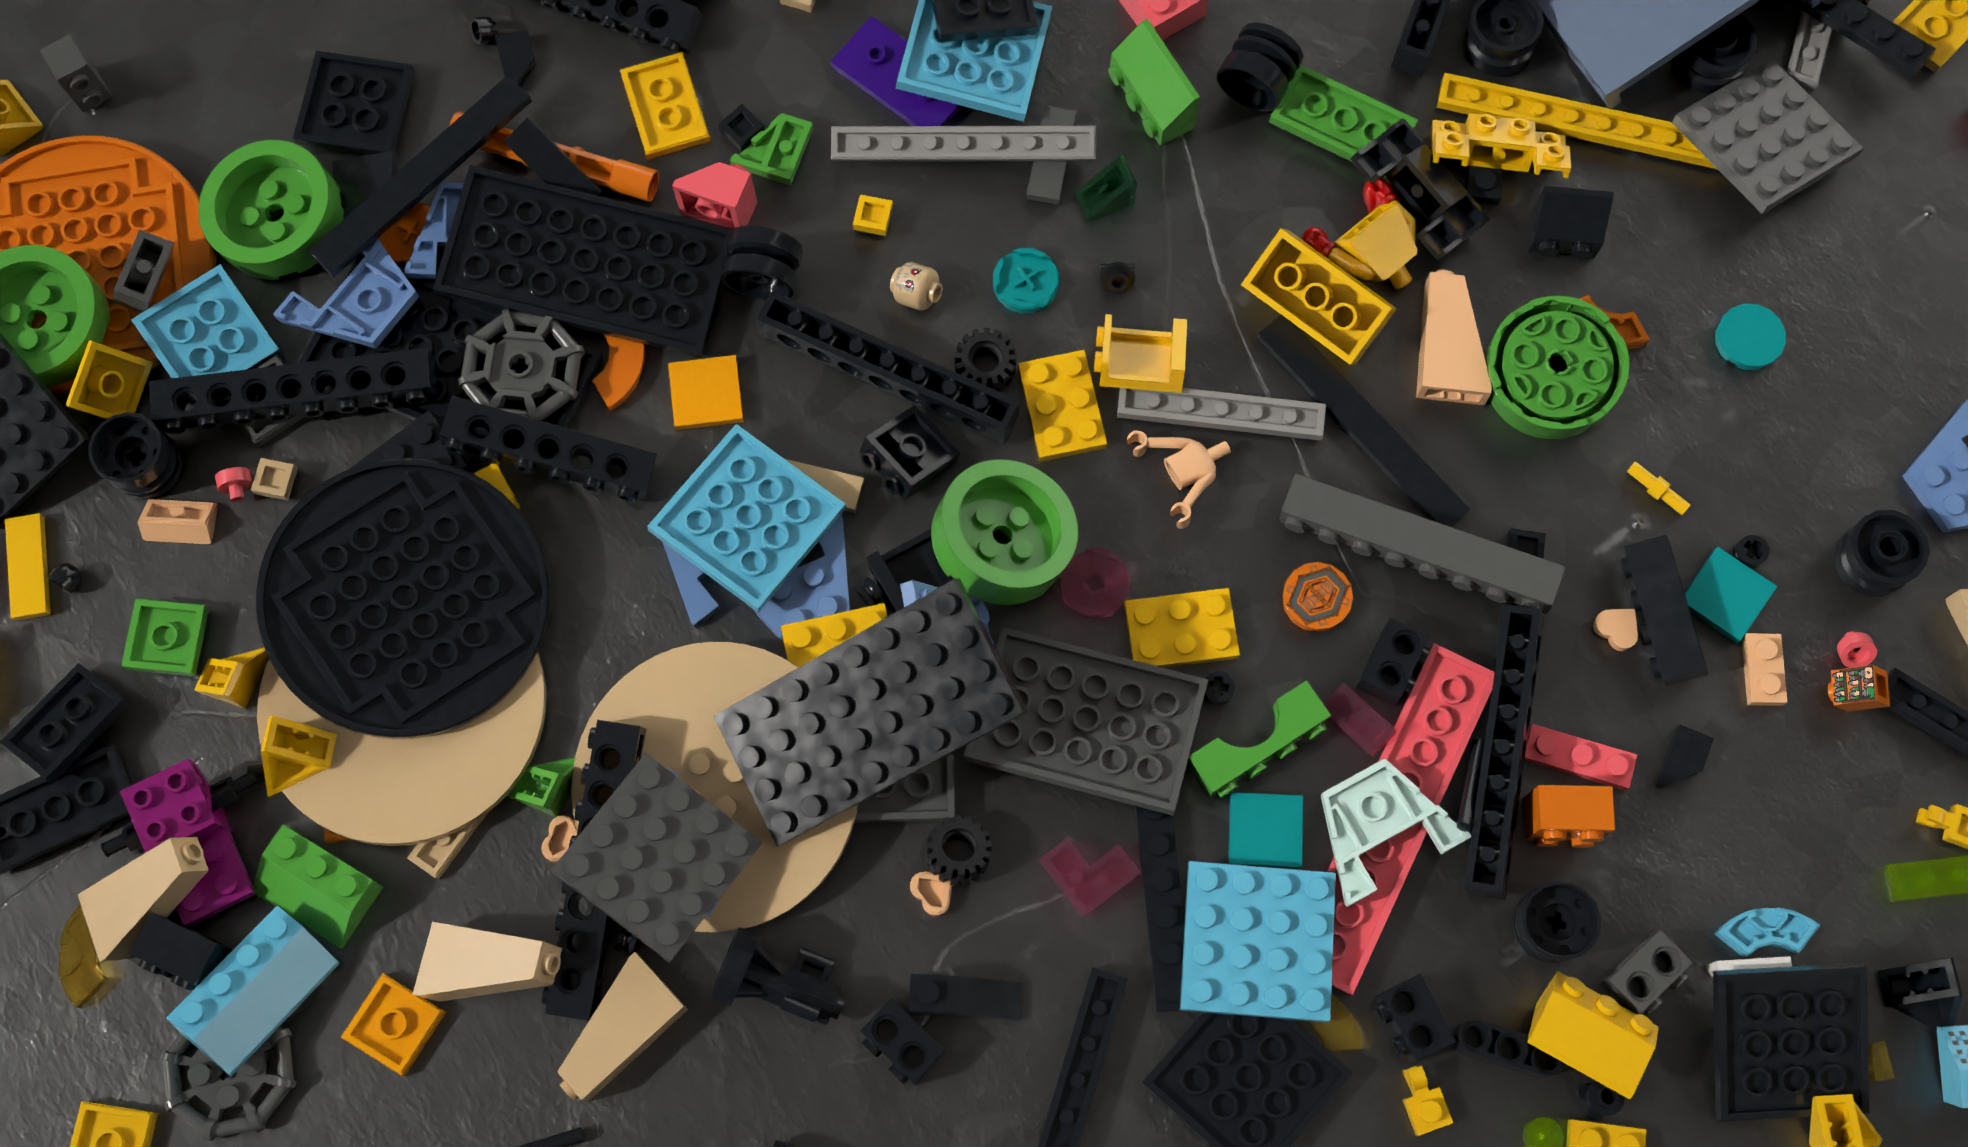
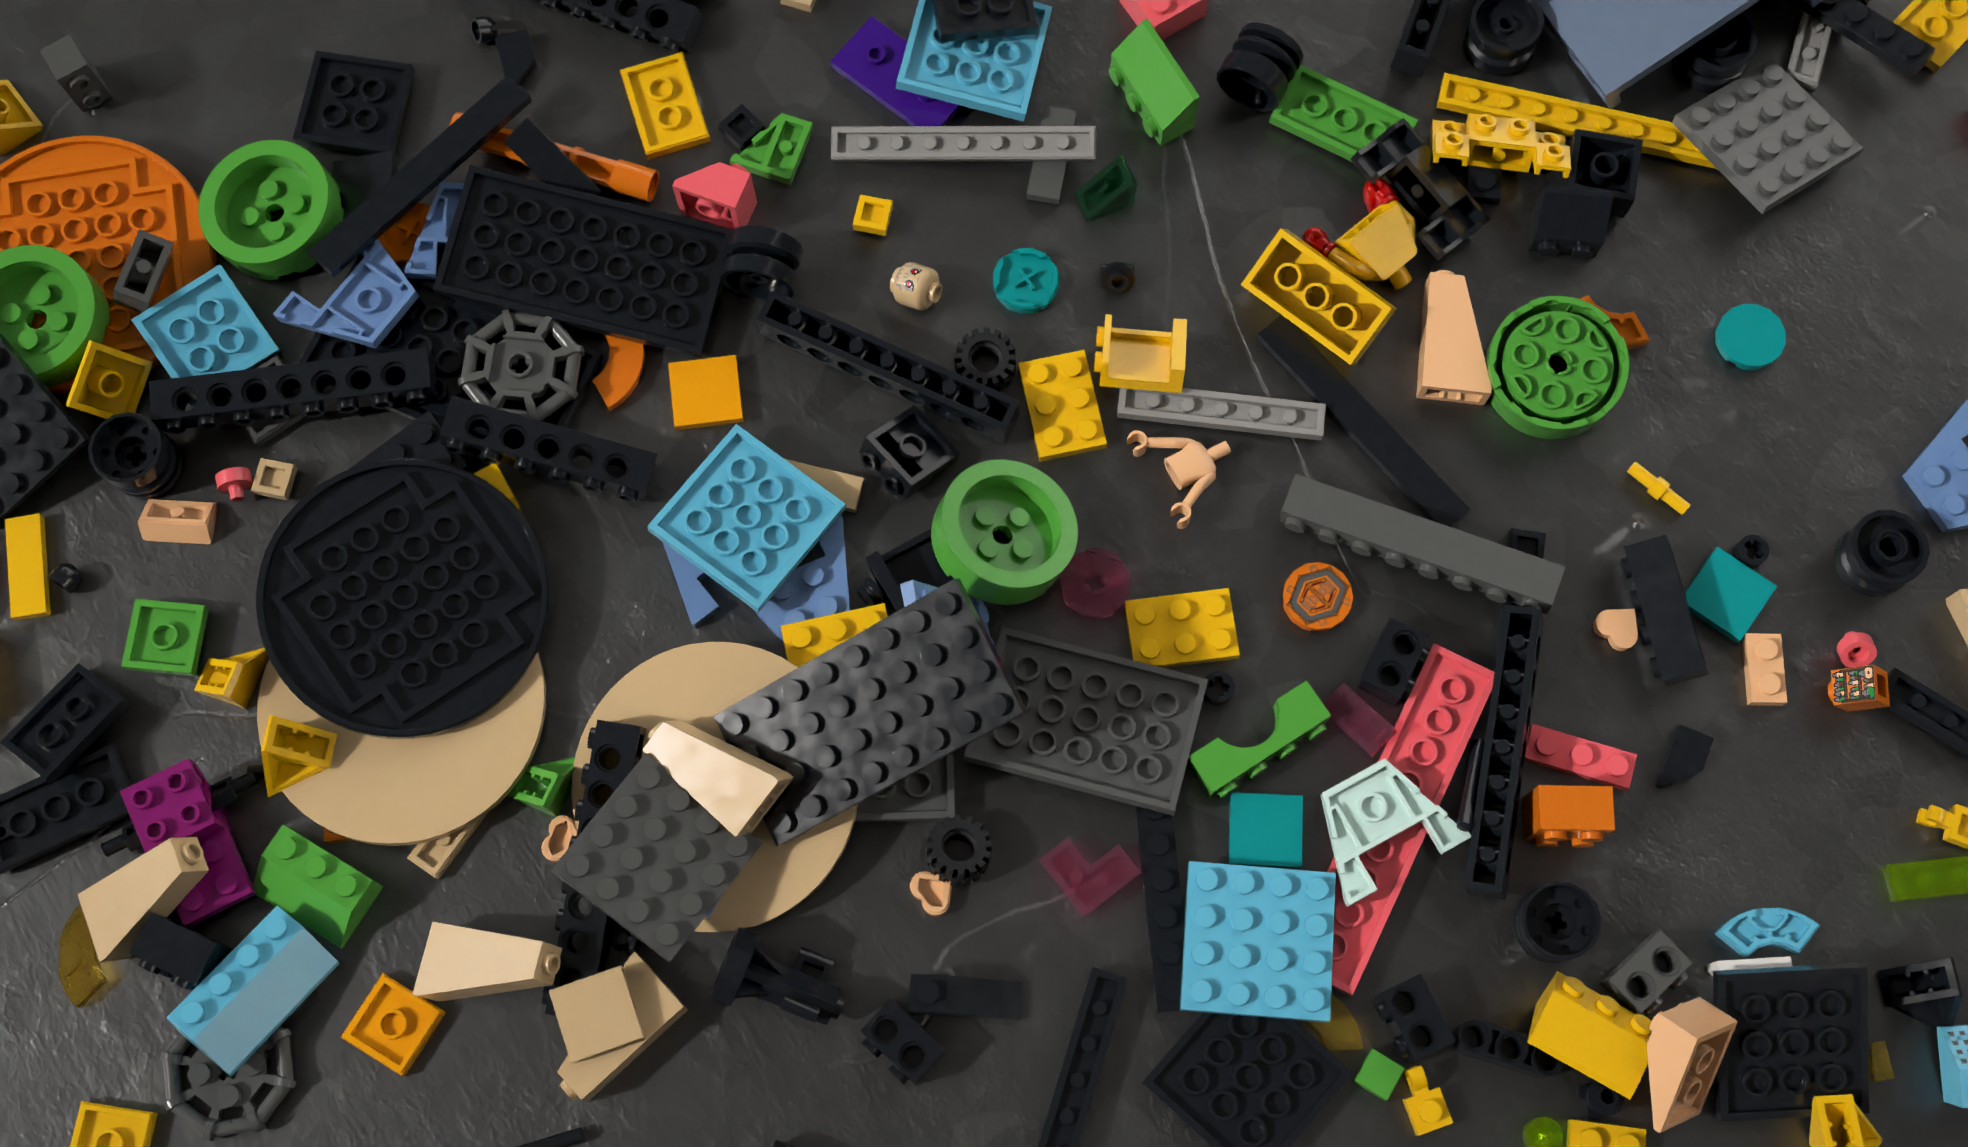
(596, 1014): none -> tan tile
(718, 775): none -> tan slope
(1378, 1074): none -> bright green tile
(1605, 164): none -> black slope
(1684, 1059): none -> light nougat slope

